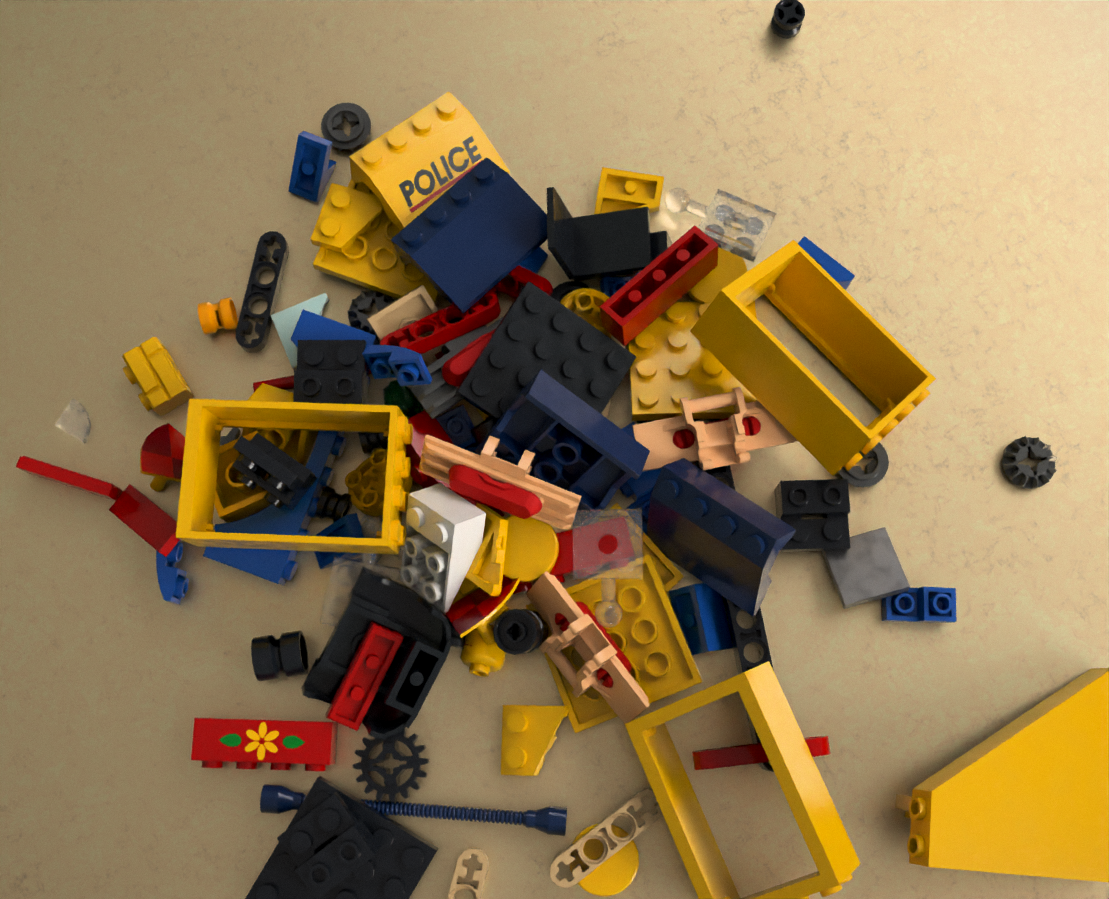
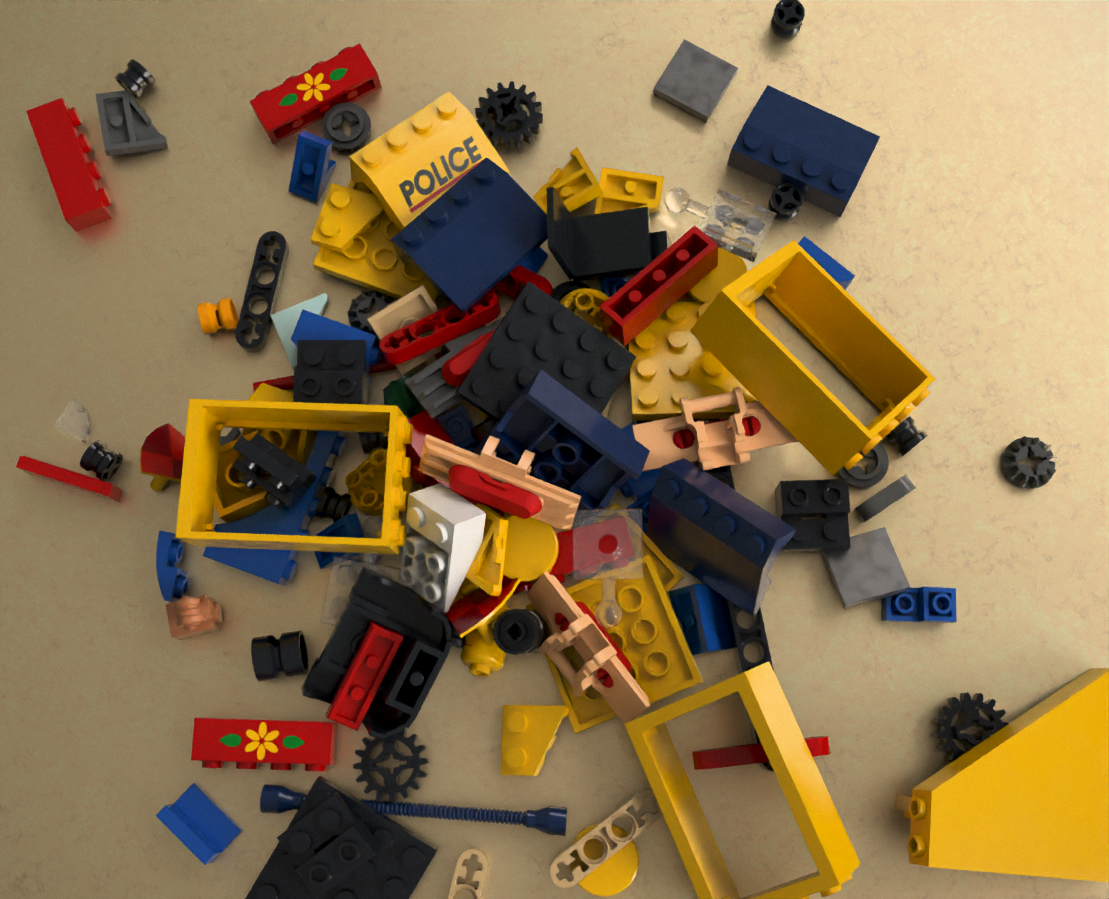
(69, 164): none -> red brick
(101, 460): none -> black wheel
(126, 126): none -> dark grey wing
(135, 79): none -> black wheel
(146, 519): red tile -> none
(157, 377): yellow brick -> none
(193, 616): none -> nougat brick
(199, 824): none -> blue panel
(311, 94): none -> red brick
(397, 363): blue slope -> none
(503, 104): none -> black gear
(573, 184): none -> yellow wing
(695, 80): none -> flat silver tile
(789, 195): none -> black wheel
(804, 147): none -> dark blue piece
(885, 498): none -> dark grey beam
(906, 435): none -> black wheel
(967, 717): none -> black gear

